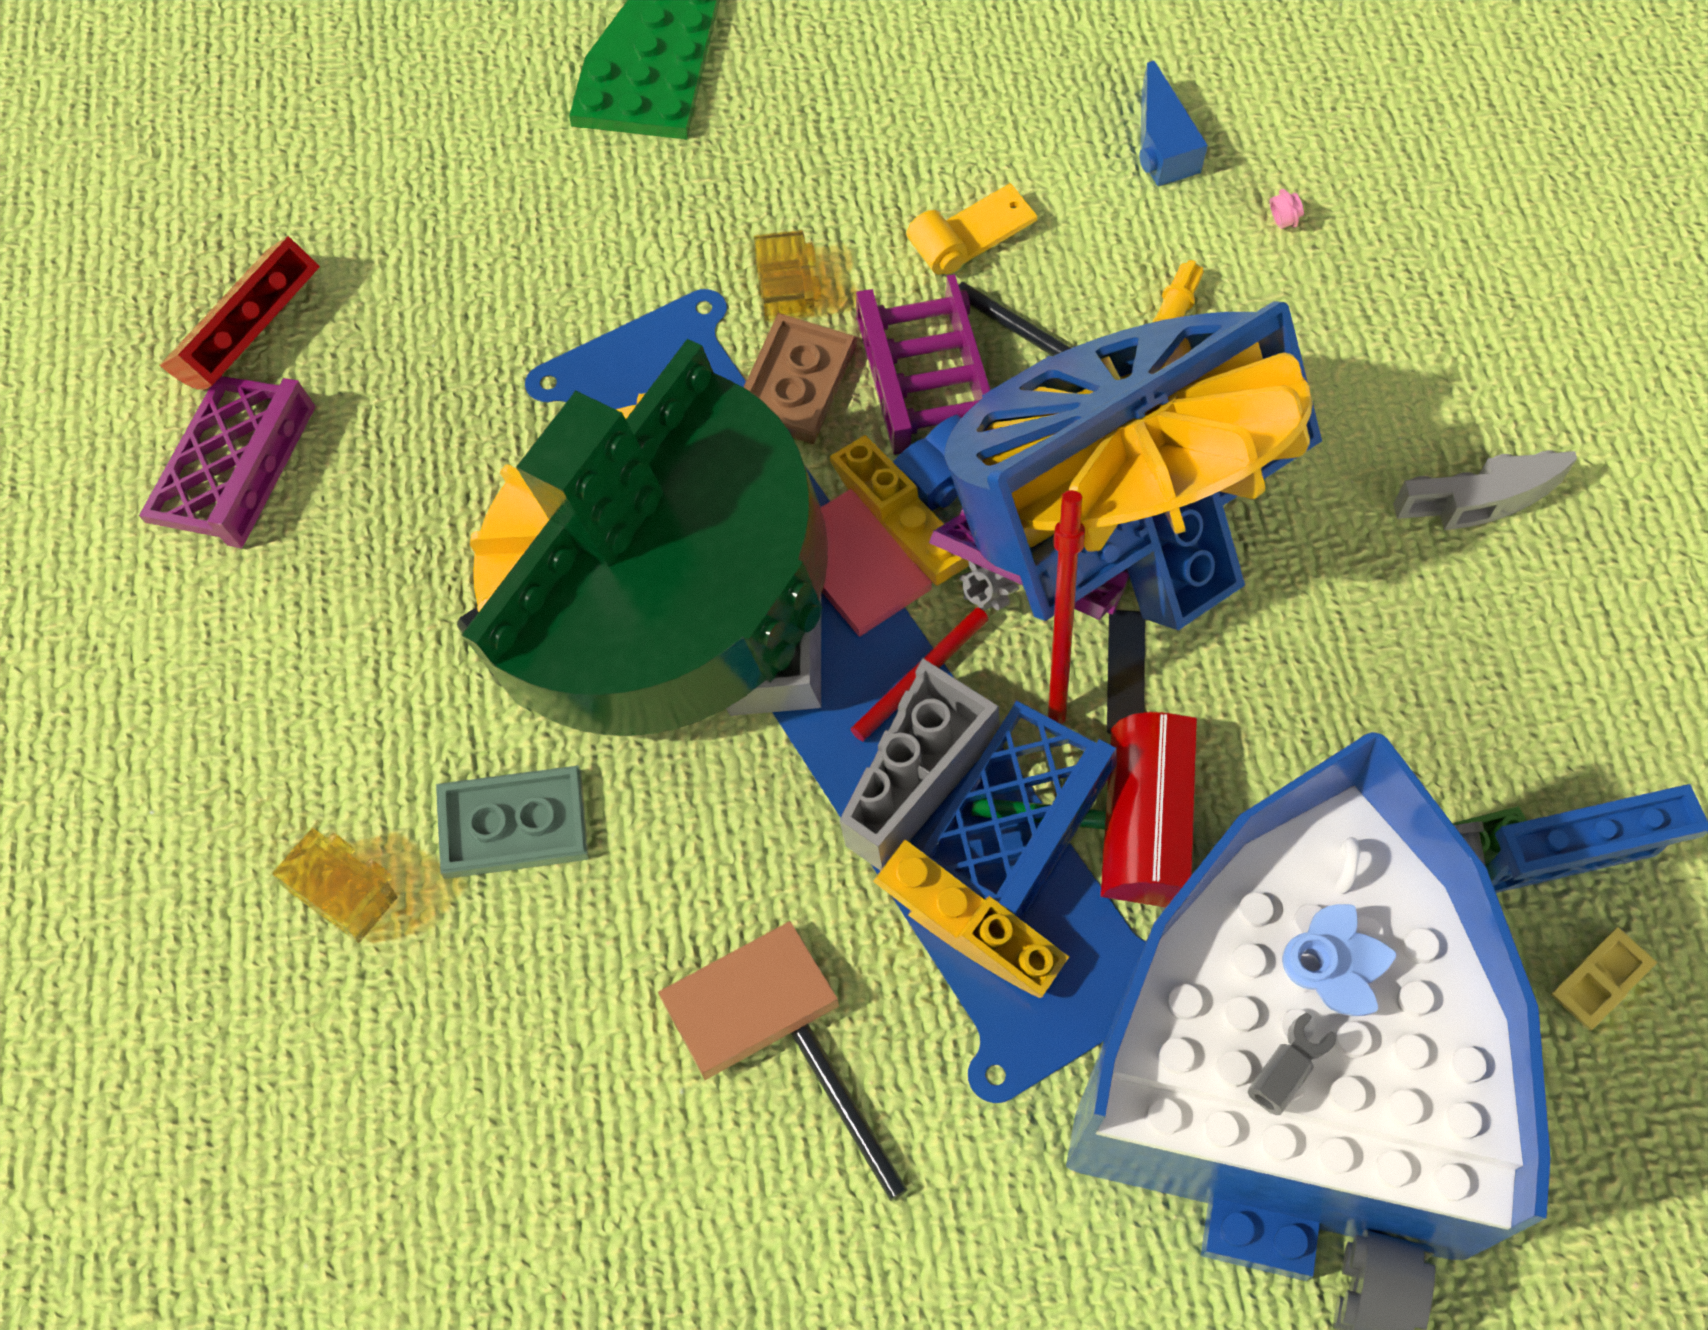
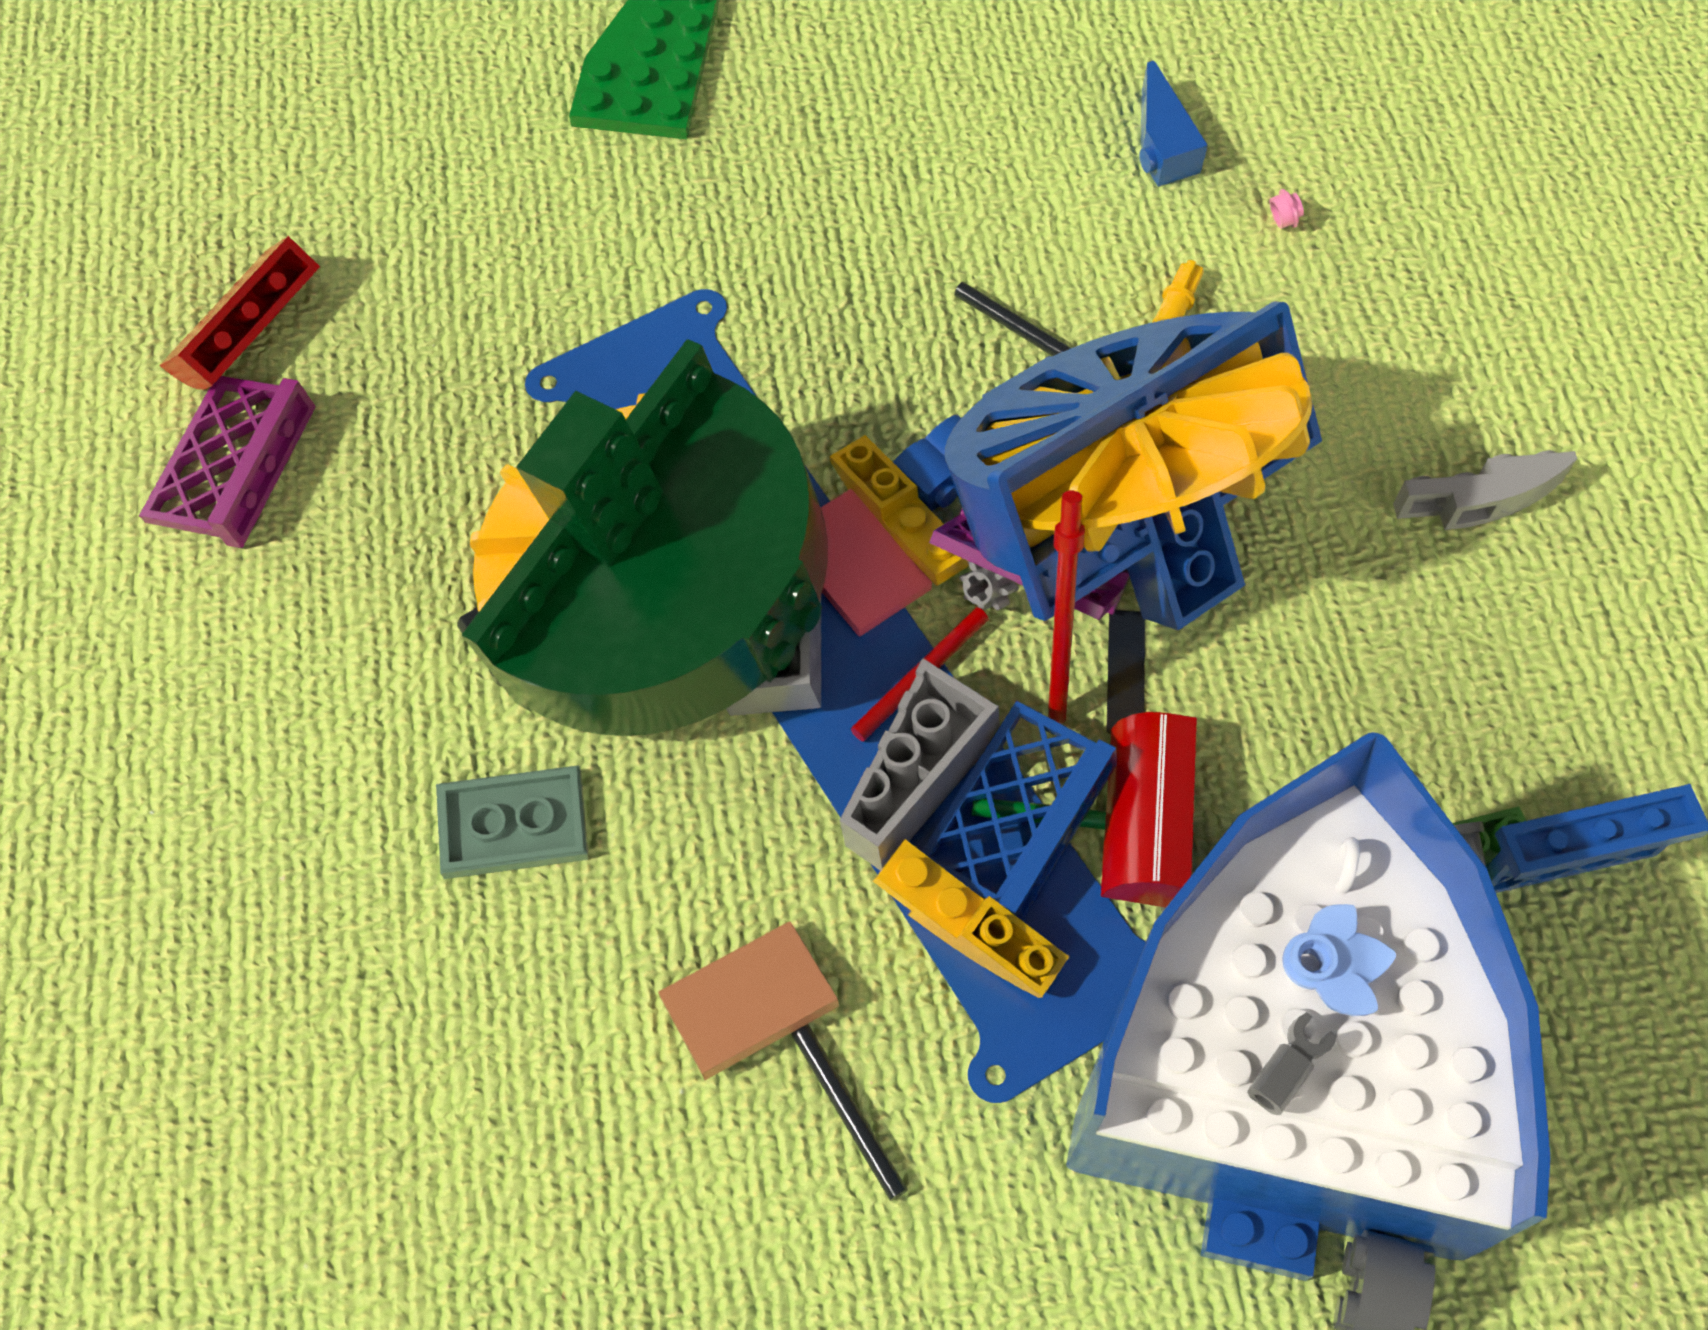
(336, 883): clear yellow brick -> none
(785, 274): clear yellow brick -> none
(800, 373): medium nougat tile -> none
(885, 352): magenta fence -> none
(954, 241): yellow door -> none
(1603, 978): light yellow slope -> none

